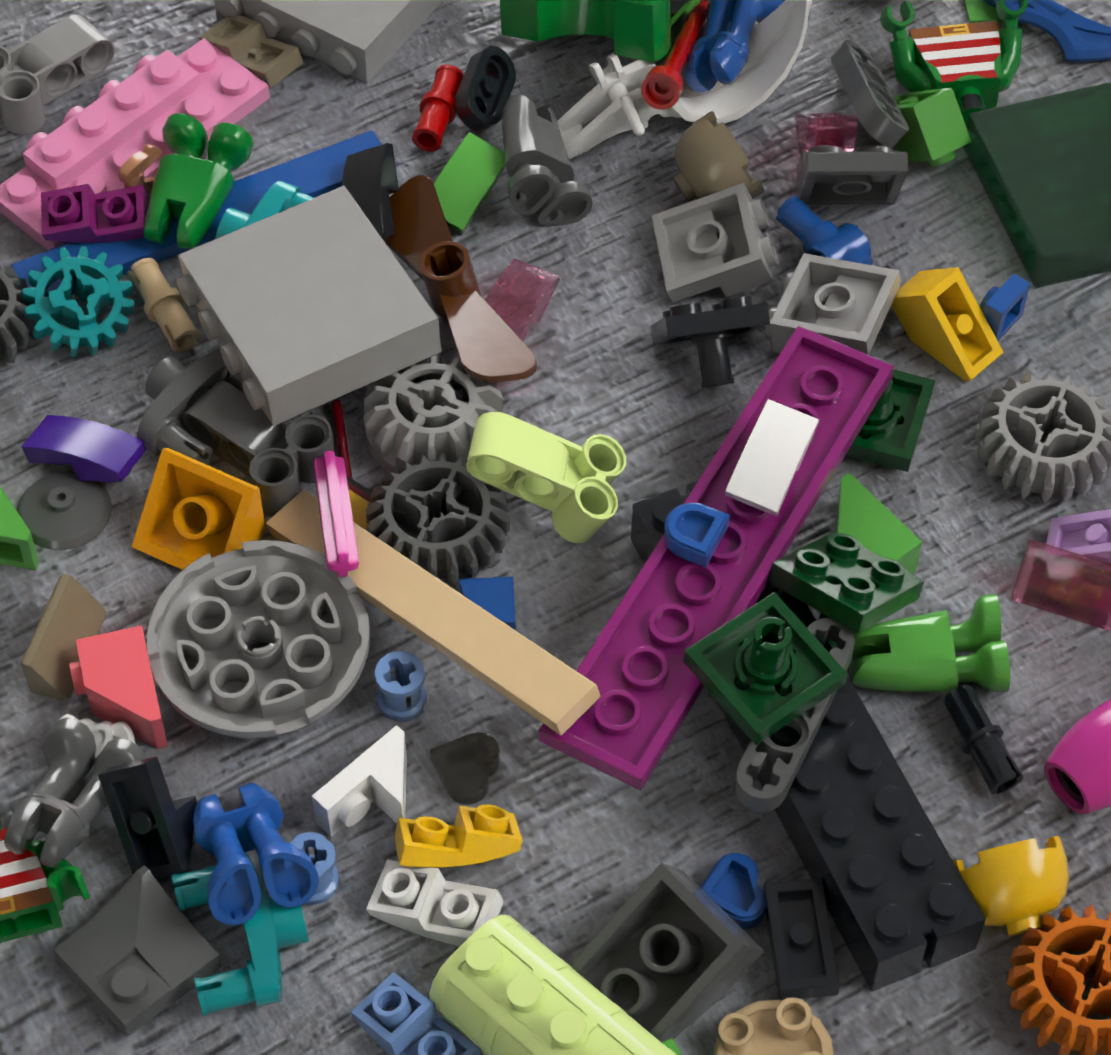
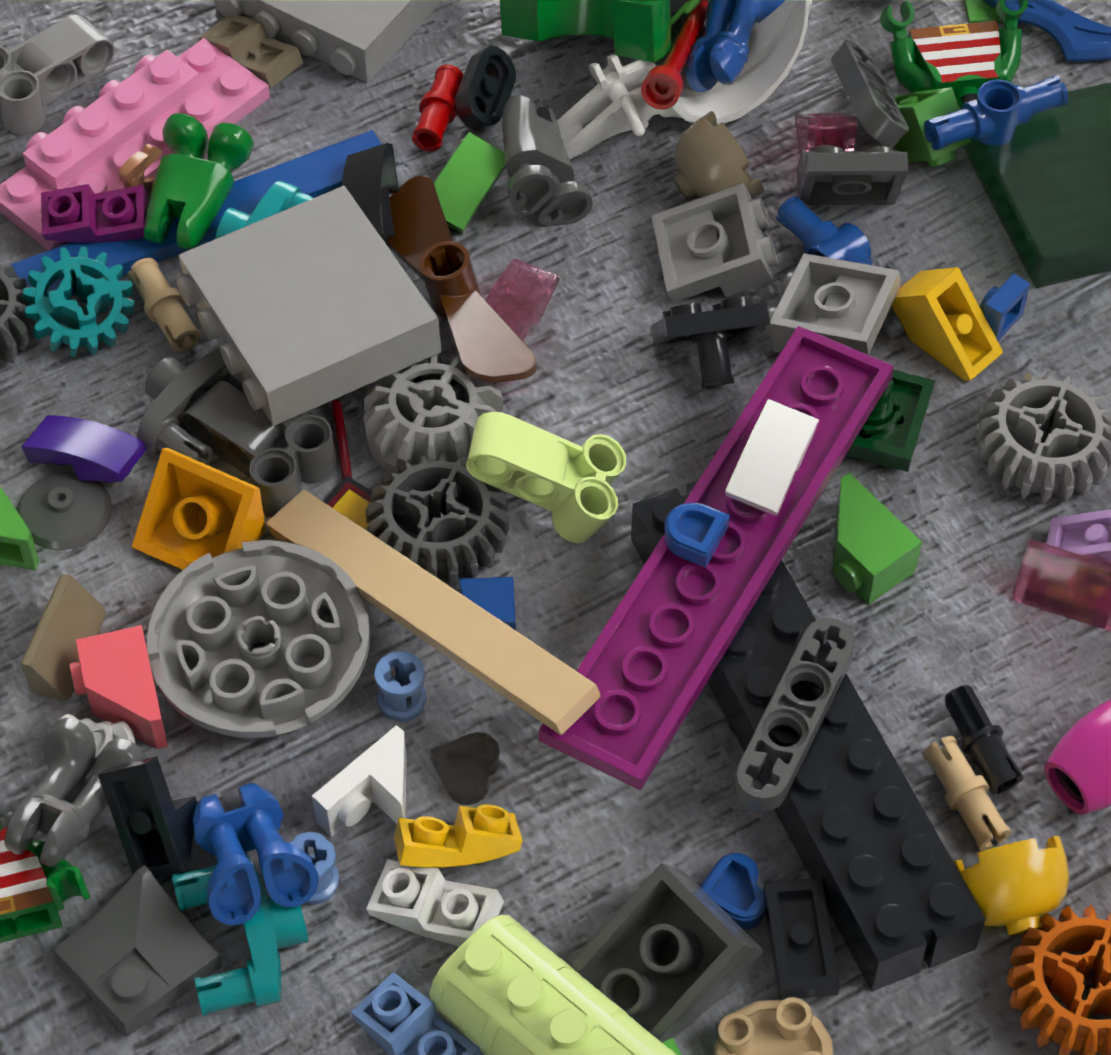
(335, 514): axle -> none
(776, 654): dark green plate -> none
(846, 581): dark green plate -> none
(921, 650): bright green piece -> none
(966, 793): none -> tan pin
(996, 112): none -> blue pin

